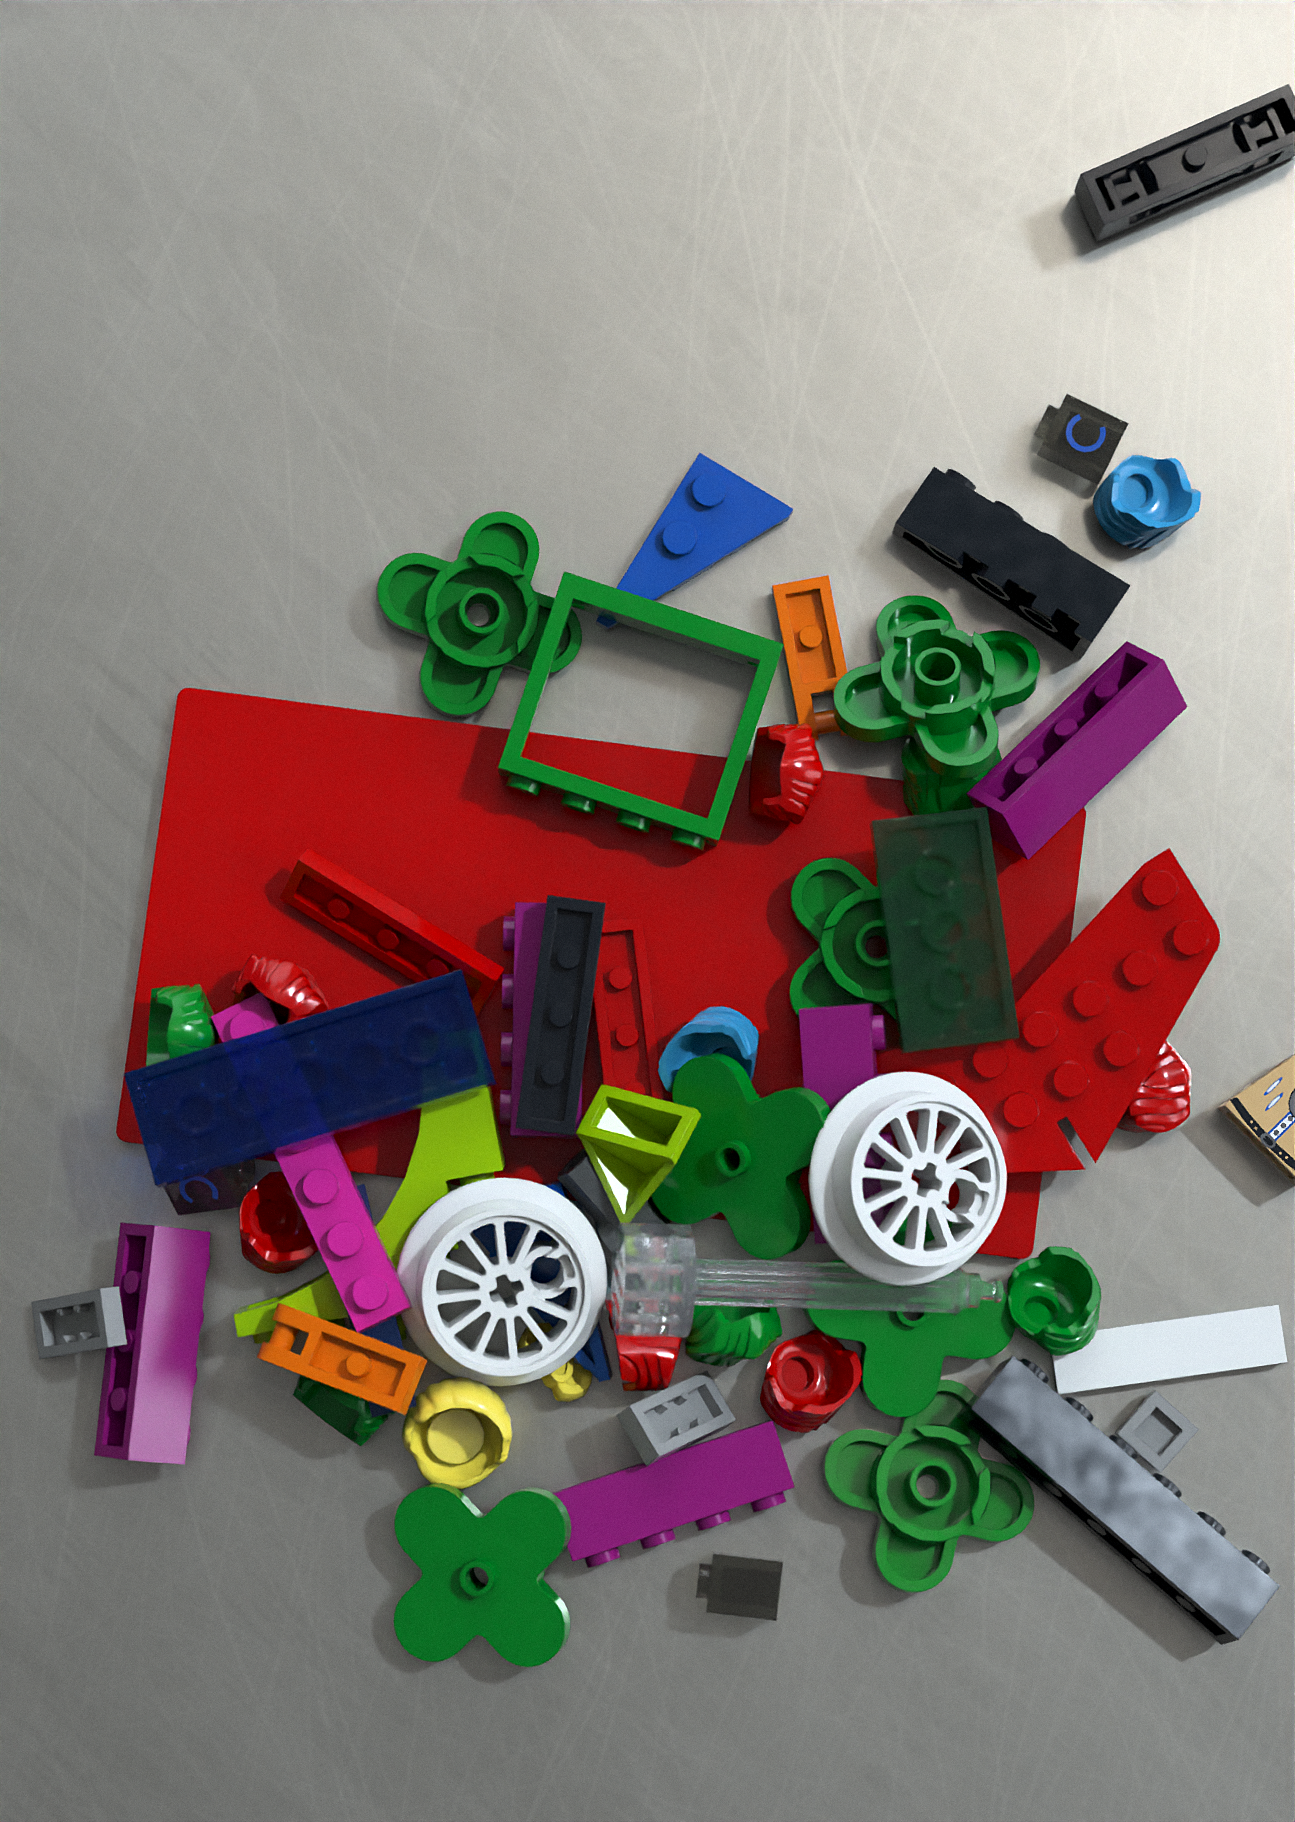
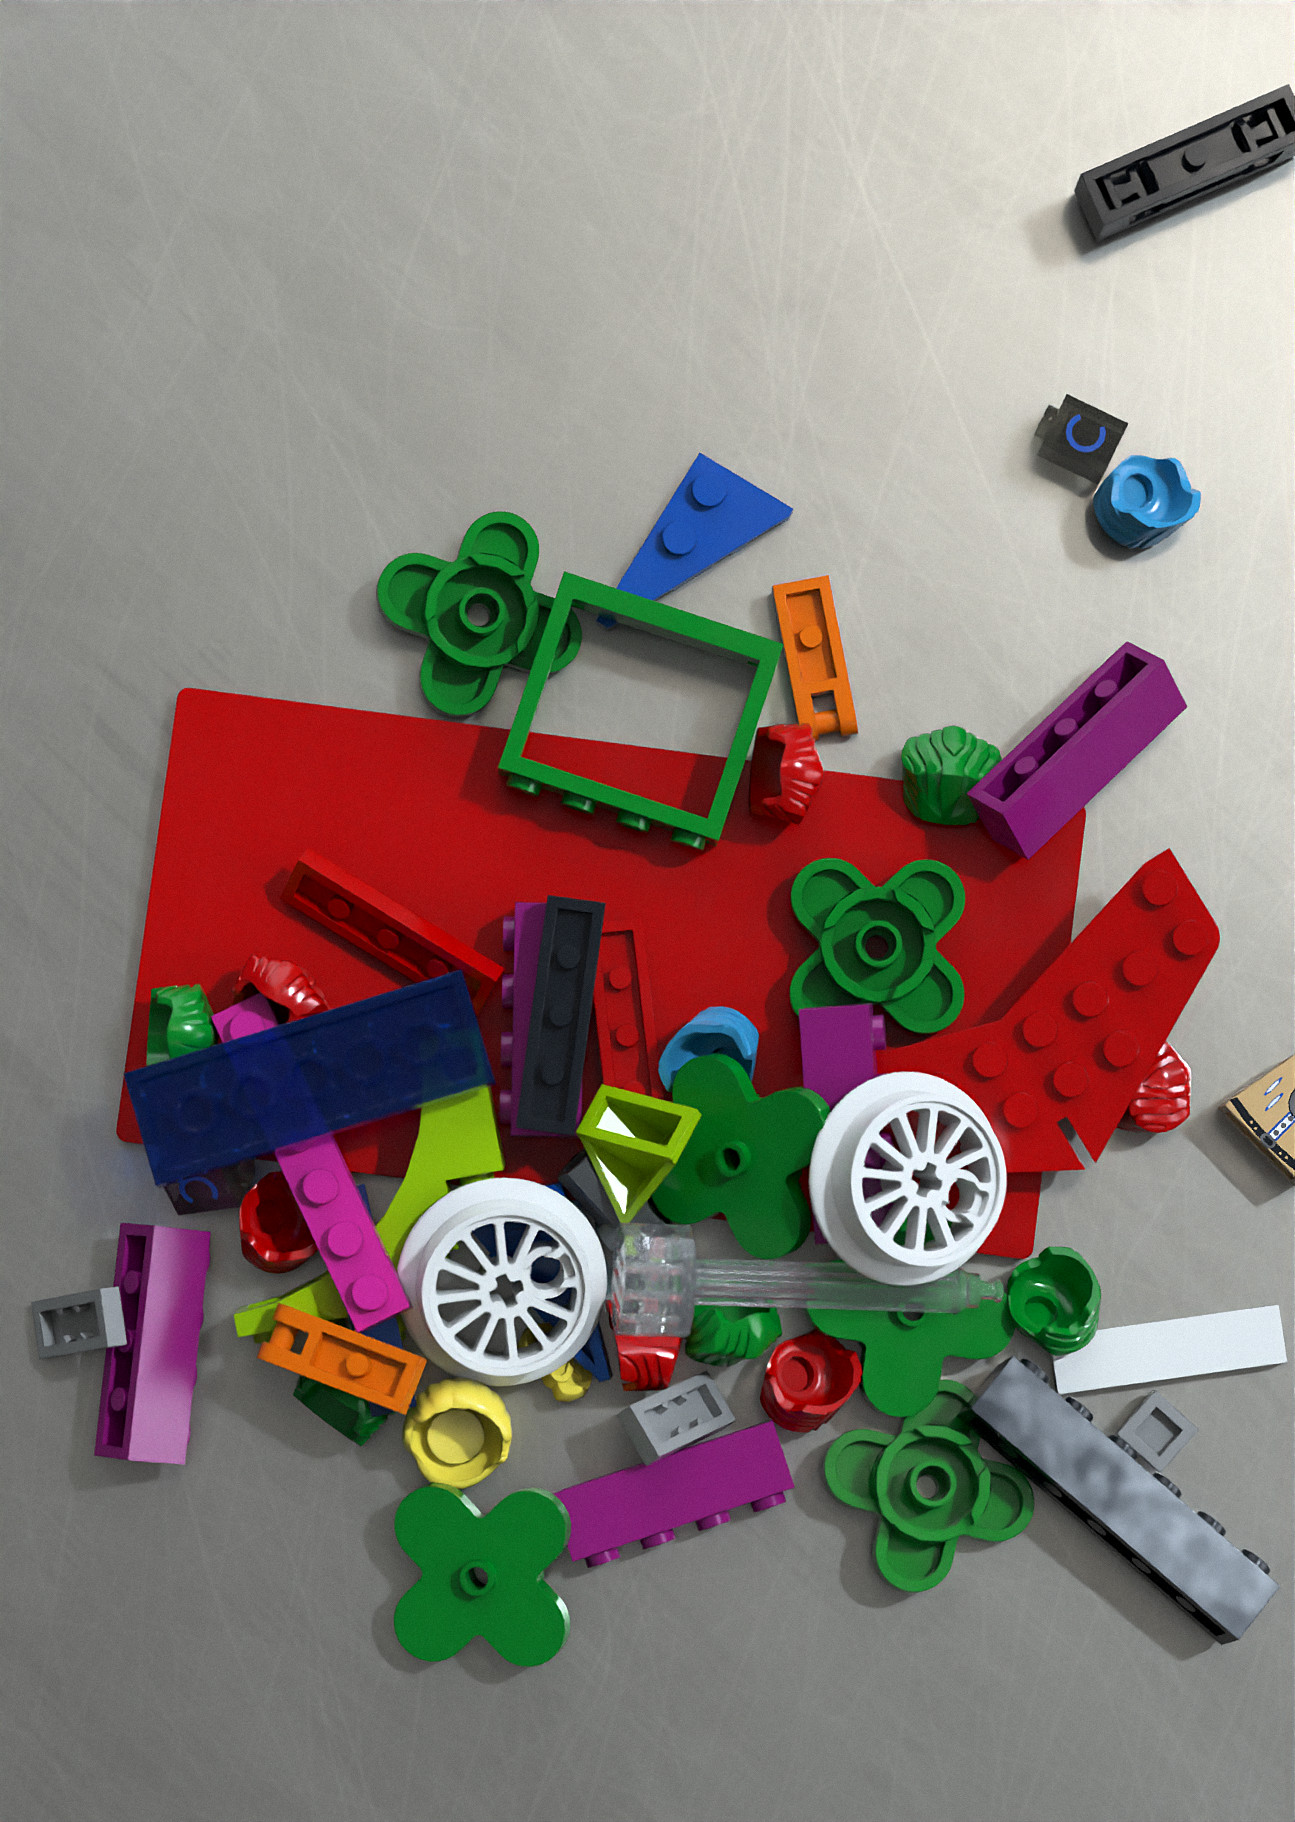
(740, 1585): clear smoke brick -> none
(936, 686): green plant -> none
(944, 930): clear green plate -> none
(1010, 560): black wedge -> none

